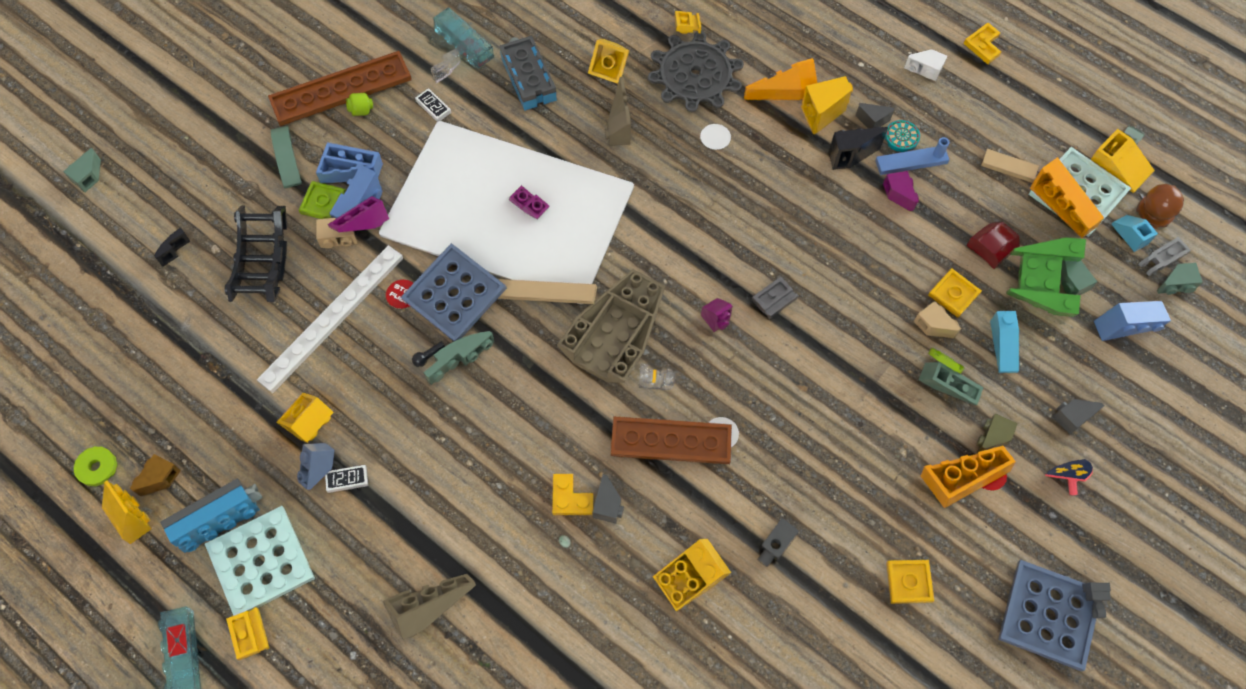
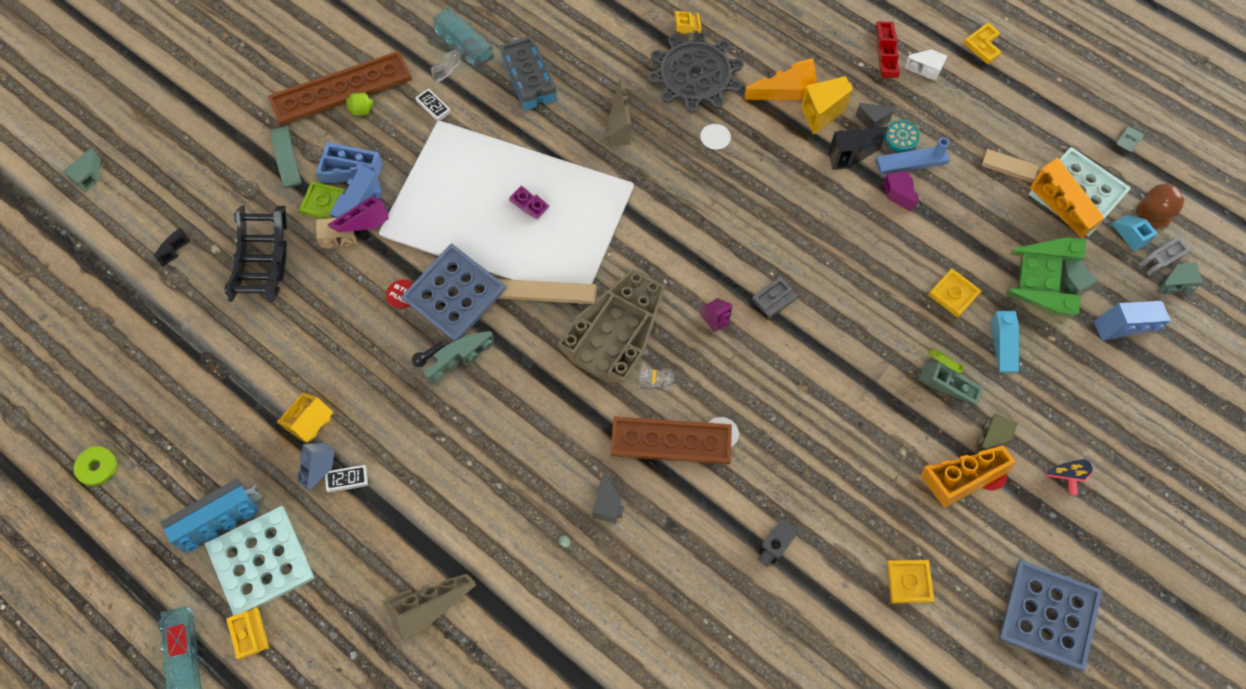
(124, 513): yellow slope -> none
(155, 476): pearl gold slope -> none
(329, 319): white plate -> none
(567, 502): yellow plate -> none
(608, 60): yellow slope -> none
(691, 574): yellow slope -> none
(887, 49): none -> red slope
(936, 322): tan slope -> none
(994, 243): dark red slope -> none
(1076, 413): dark grey slope -> none
(1097, 593): dark grey piece -> none
(1123, 160): yellow slope -> none

